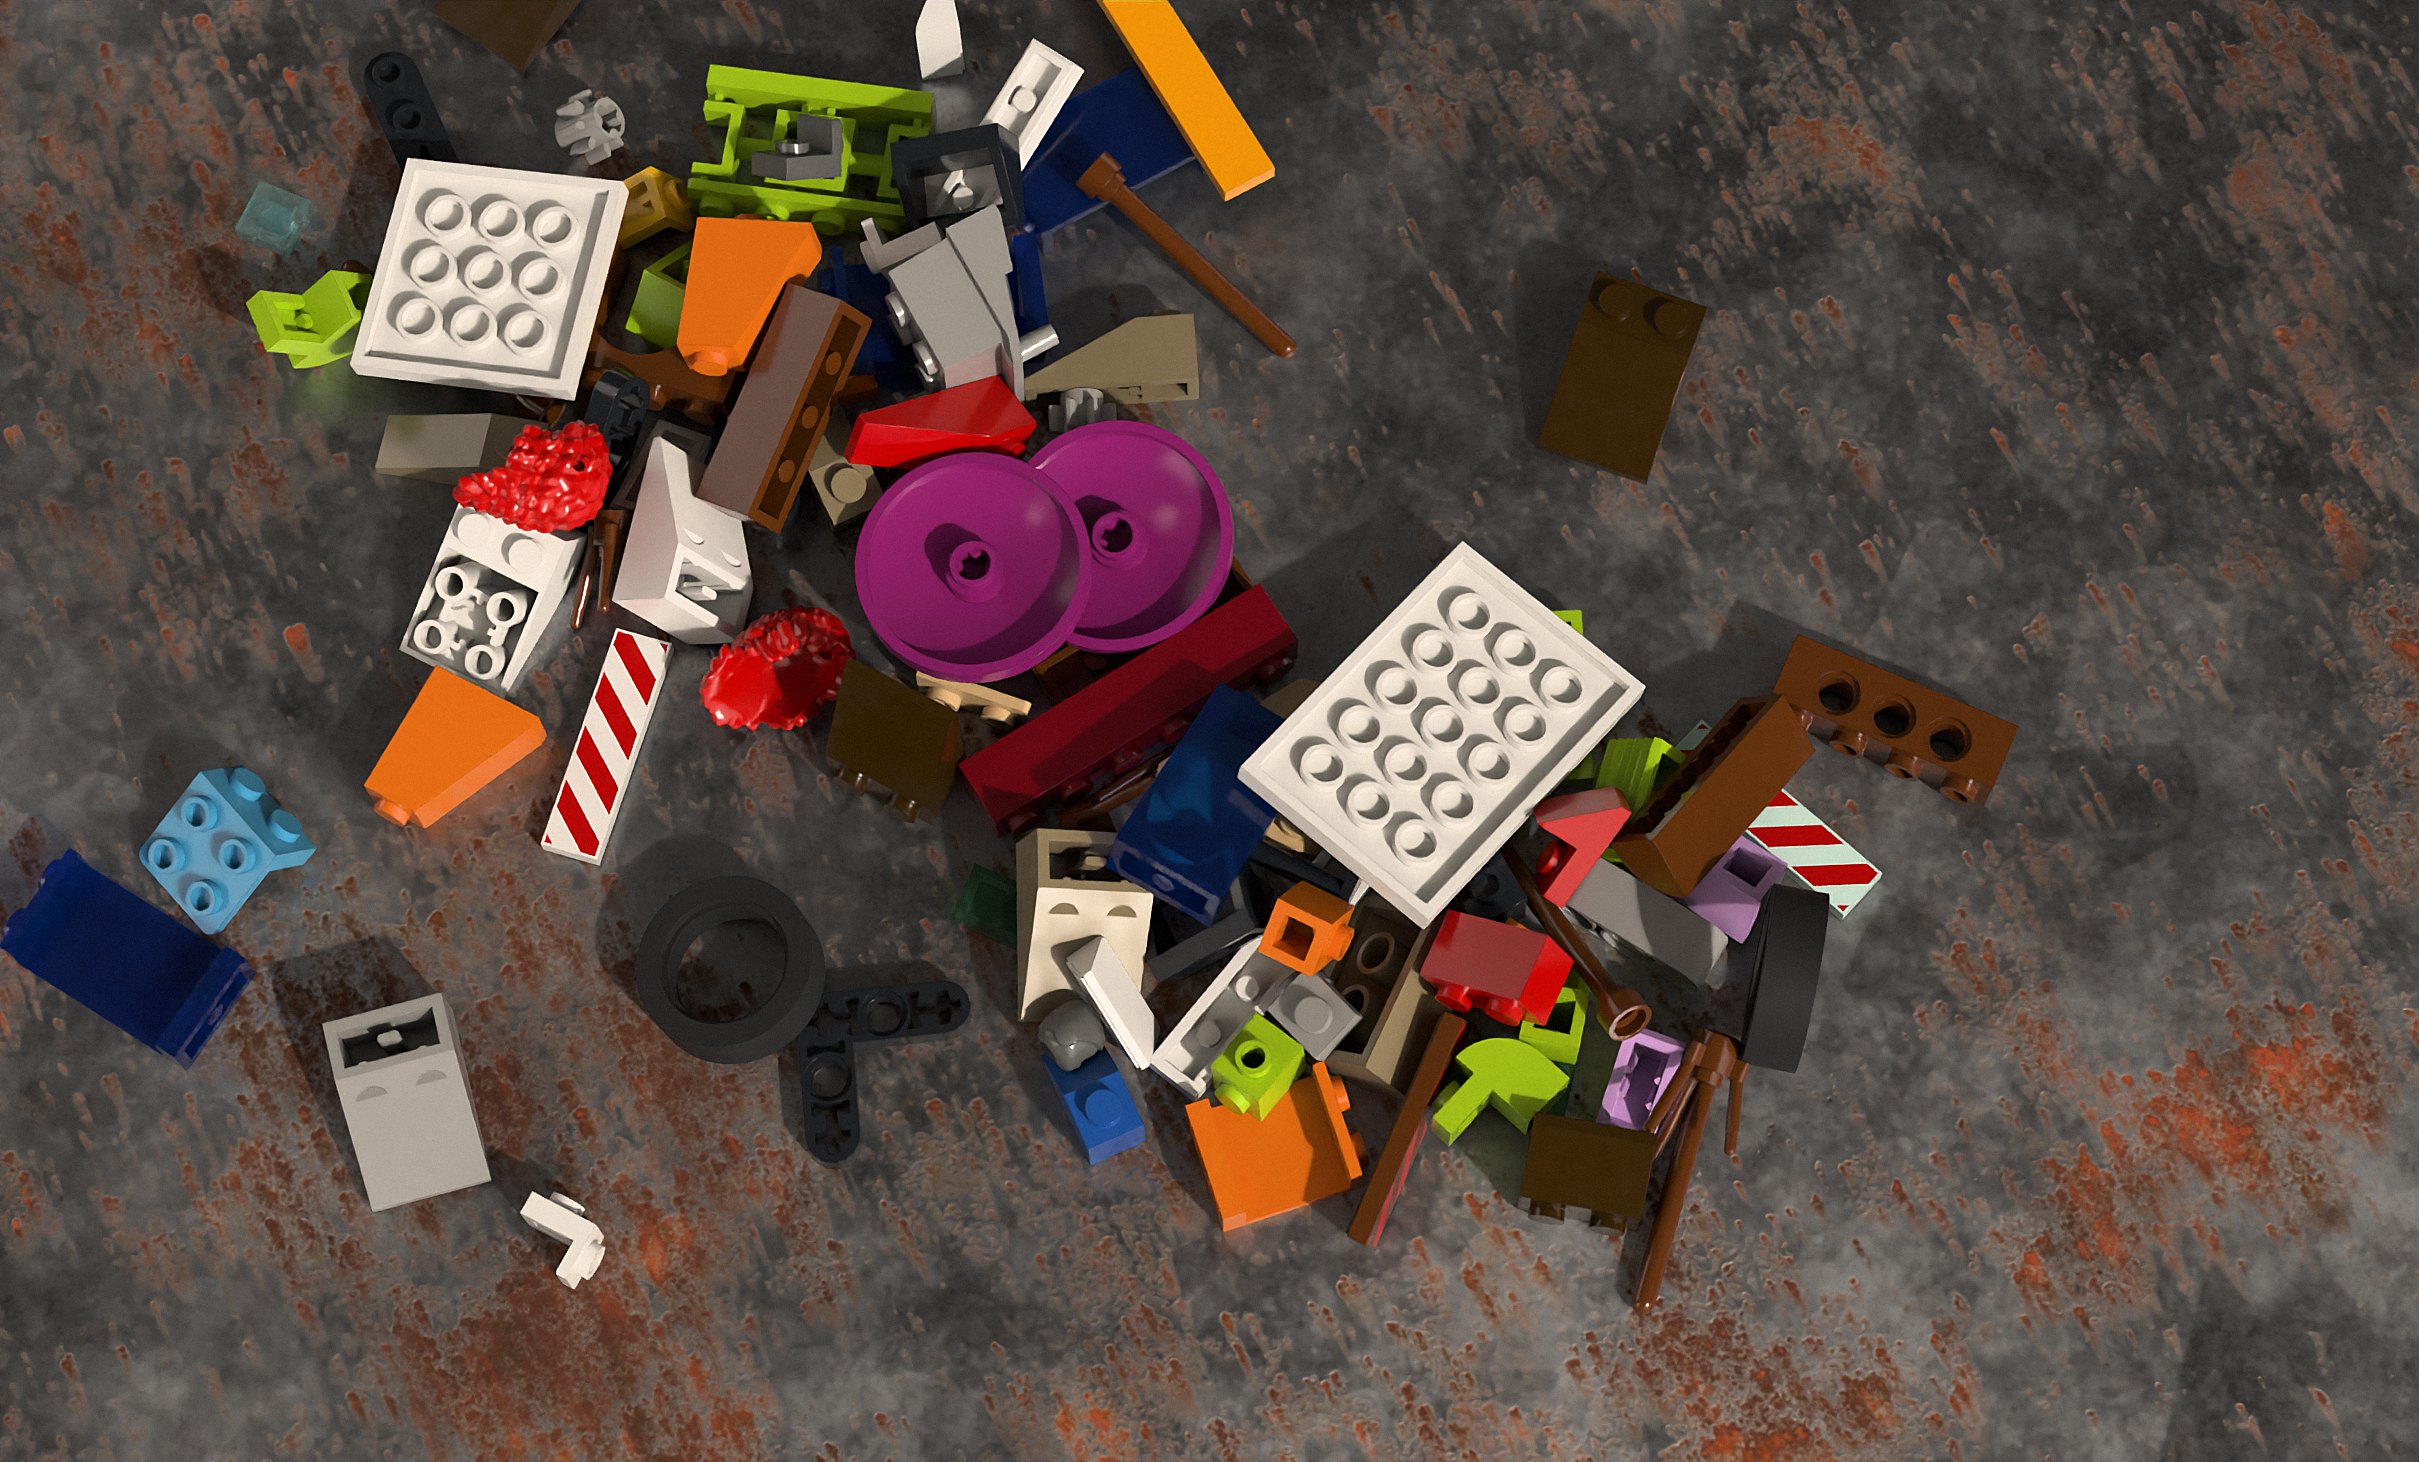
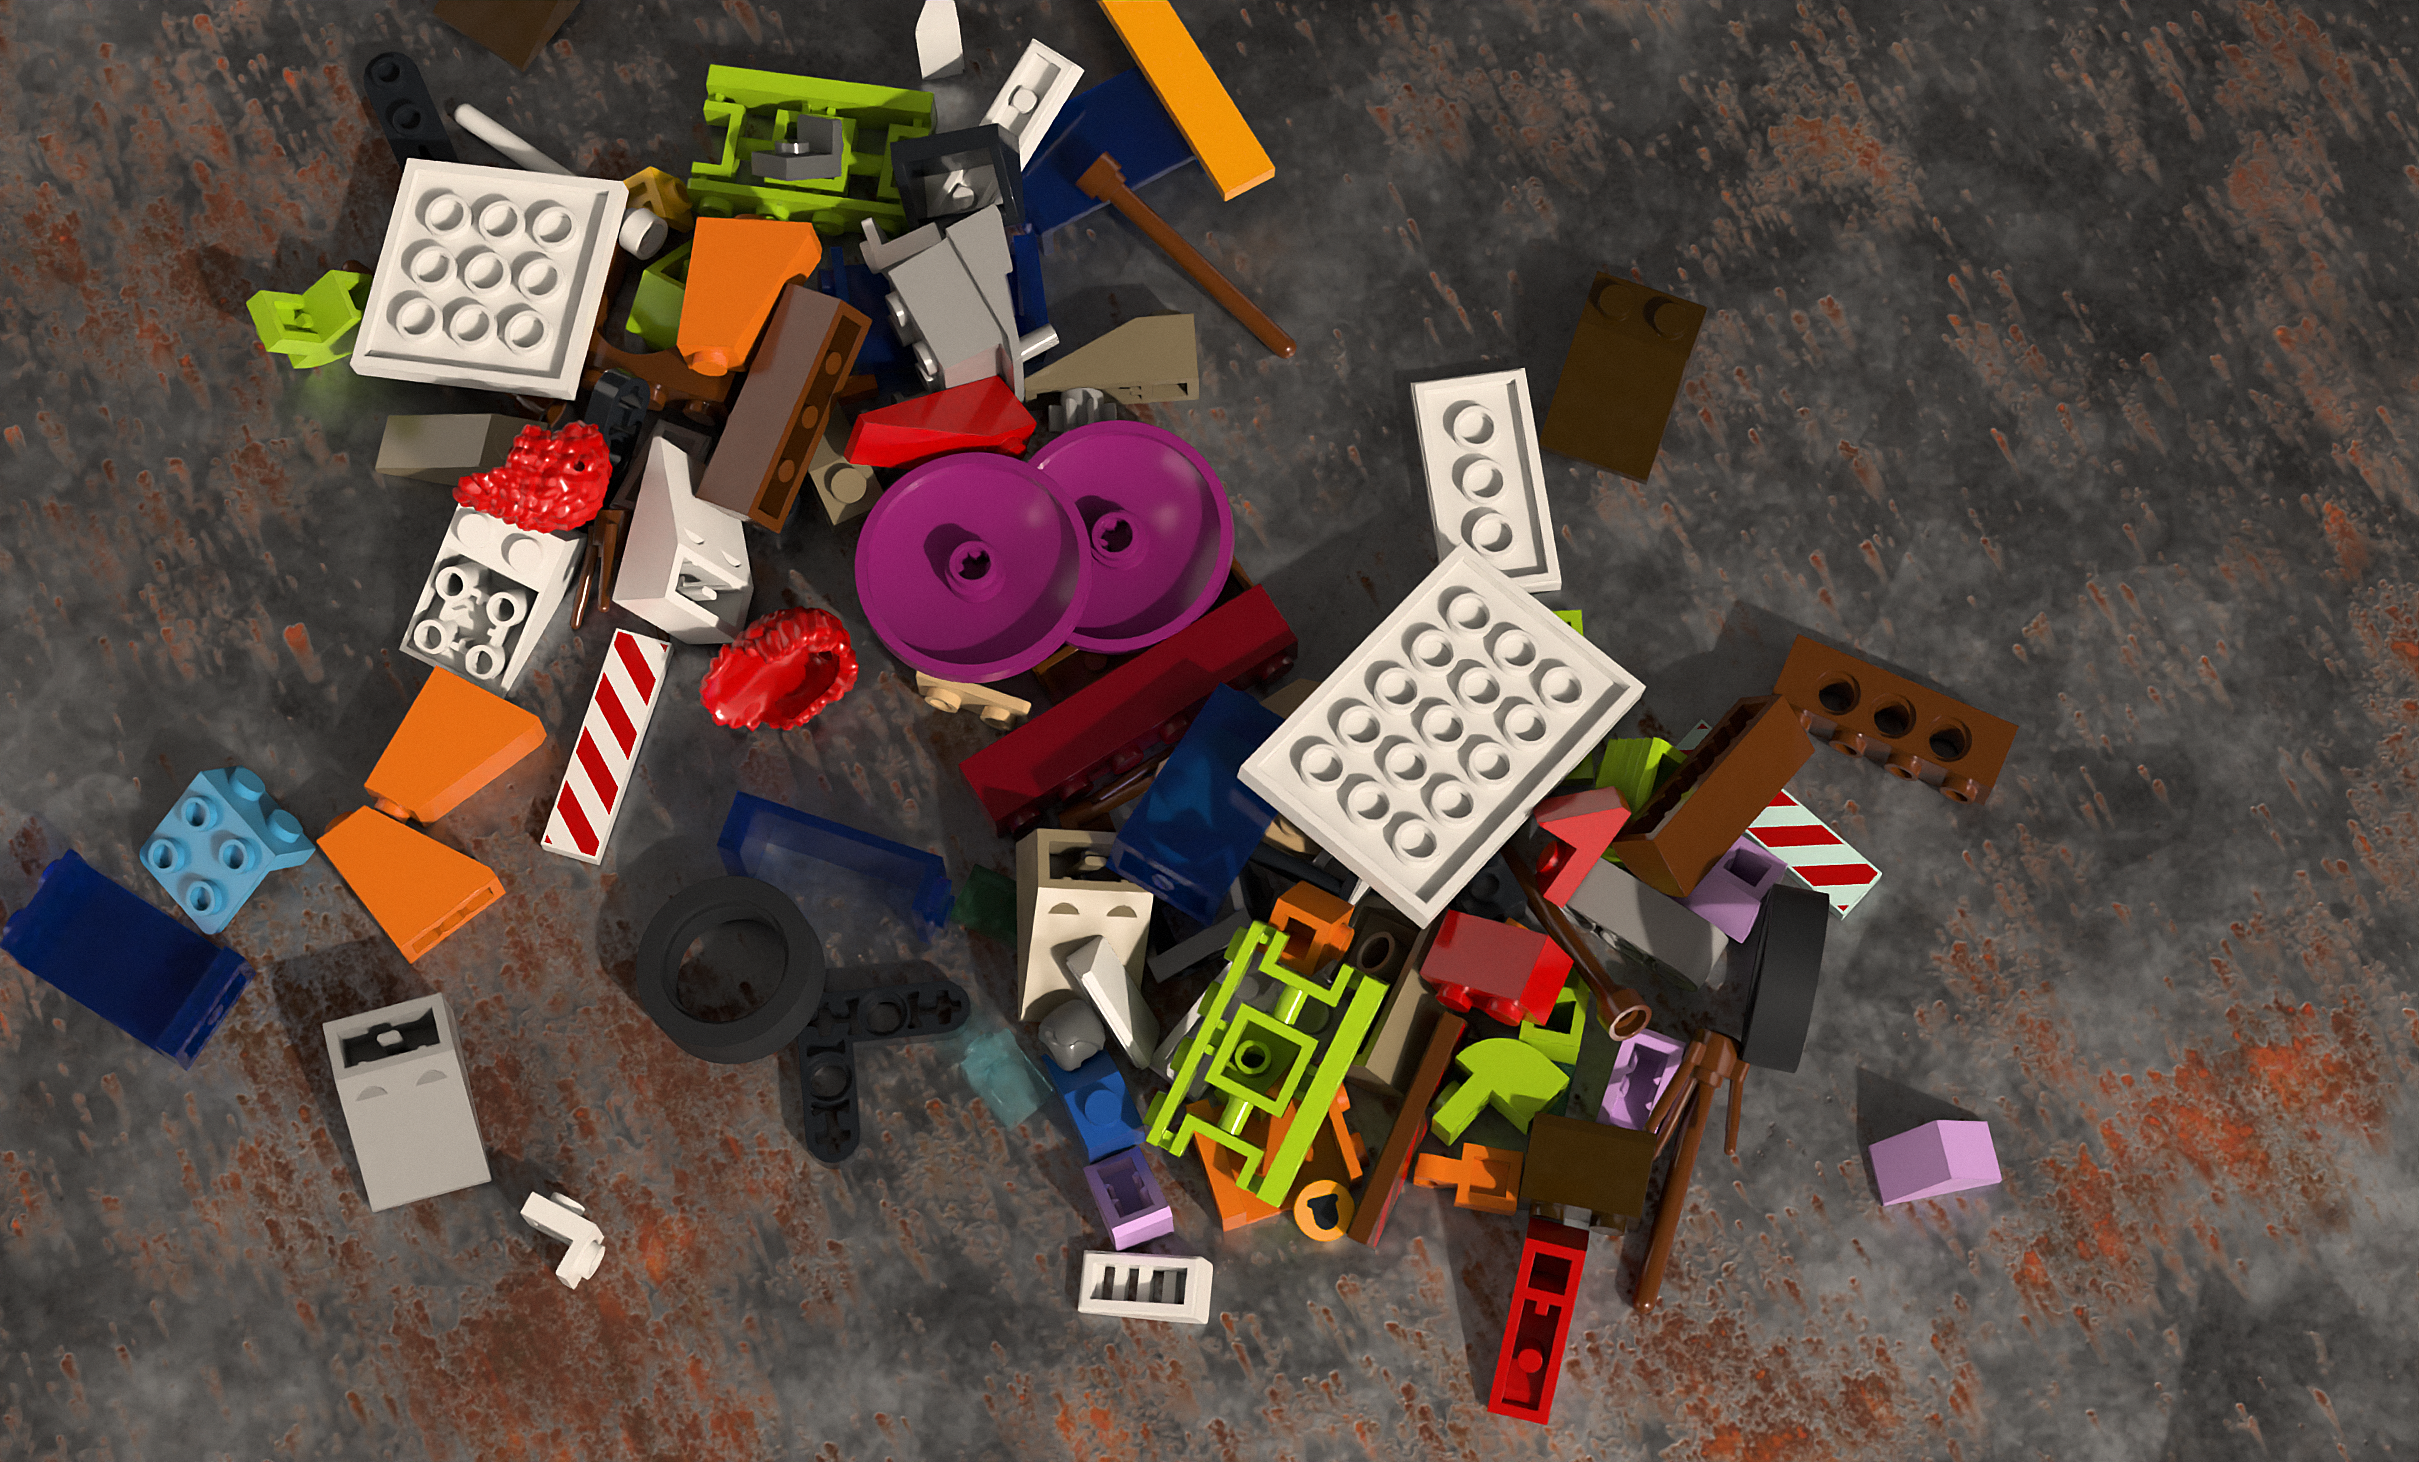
(274, 219): clear light blue plate -> none
(406, 879): none -> orange slope
(589, 126): light grey gear -> none
(640, 229): none -> white piece
(759, 821): none -> clear blue panel
(893, 744): dark brown slope -> none
(1005, 1078): none -> clear light blue bracket
(1129, 1200): none -> lavender slope
(1197, 1289): none -> white slope
(1306, 1080): none -> lime fence
(1323, 1209): none -> light orange tile
(1483, 1177): none -> orange plate
(1487, 474): none -> white tile
(1538, 1320): none -> red slope
(1934, 1160): none -> lavender slope

